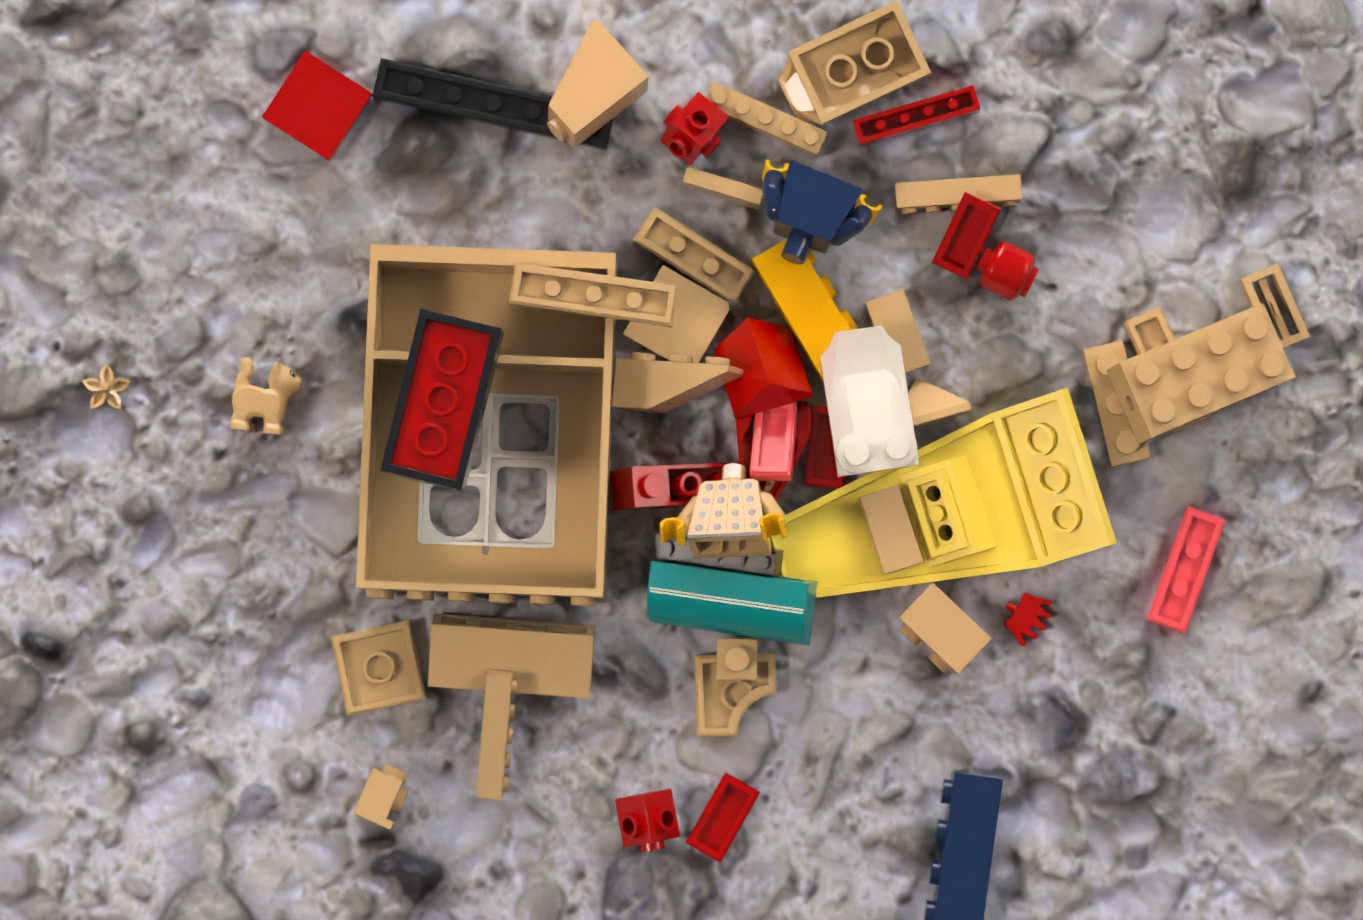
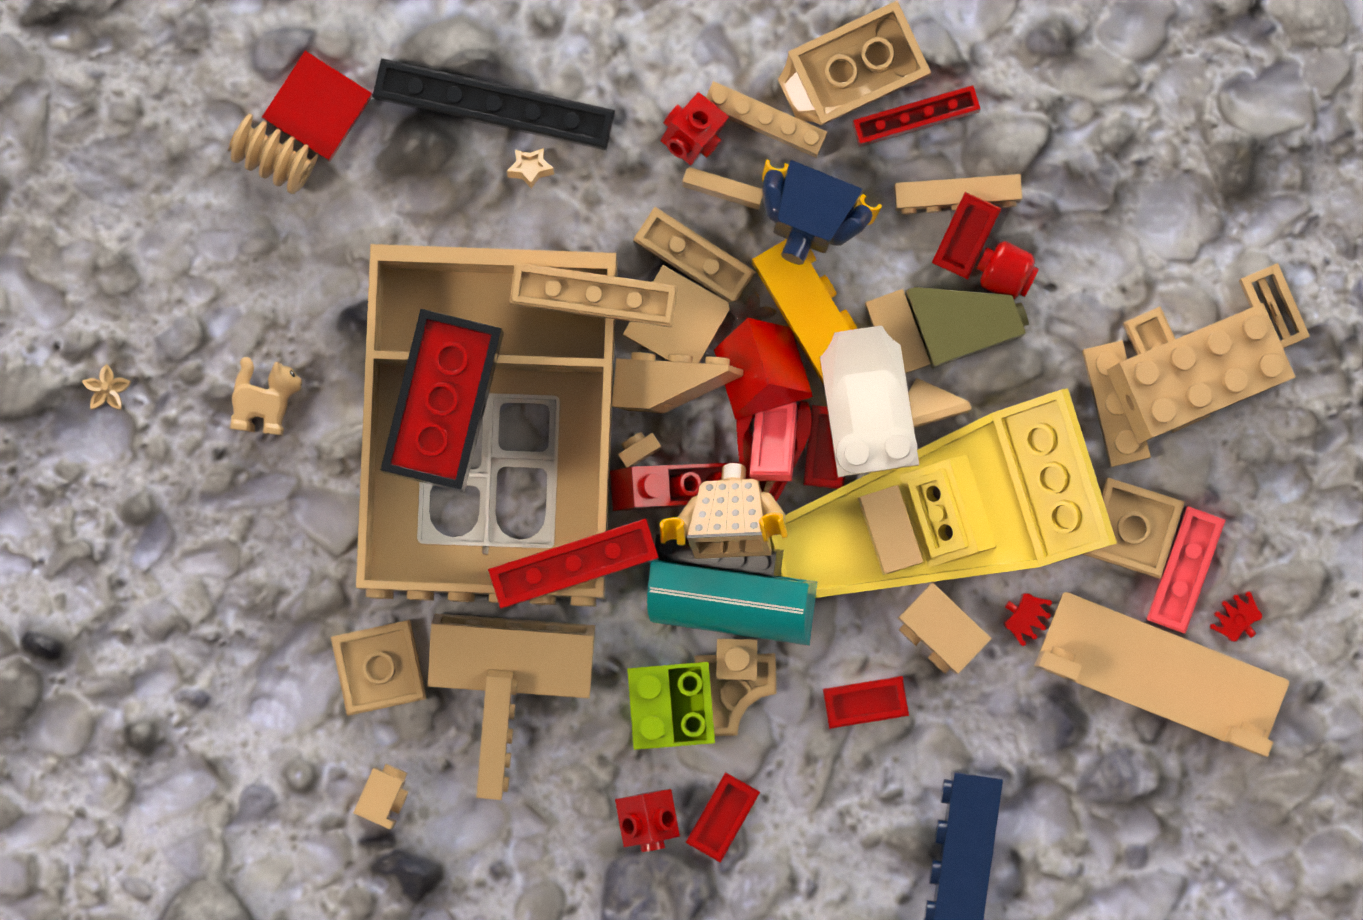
(271, 155): none -> tan piece
(530, 167): none -> tan piece
(573, 563): none -> red gear
(594, 87): tan slope -> none
(638, 449): none -> tan plate
(671, 705): none -> lime slope
(865, 702): none -> red tile
(964, 322): none -> olive slope
(1142, 527): none -> tan tile
(1162, 673): none -> tan bracket
(1238, 619): none -> red piece

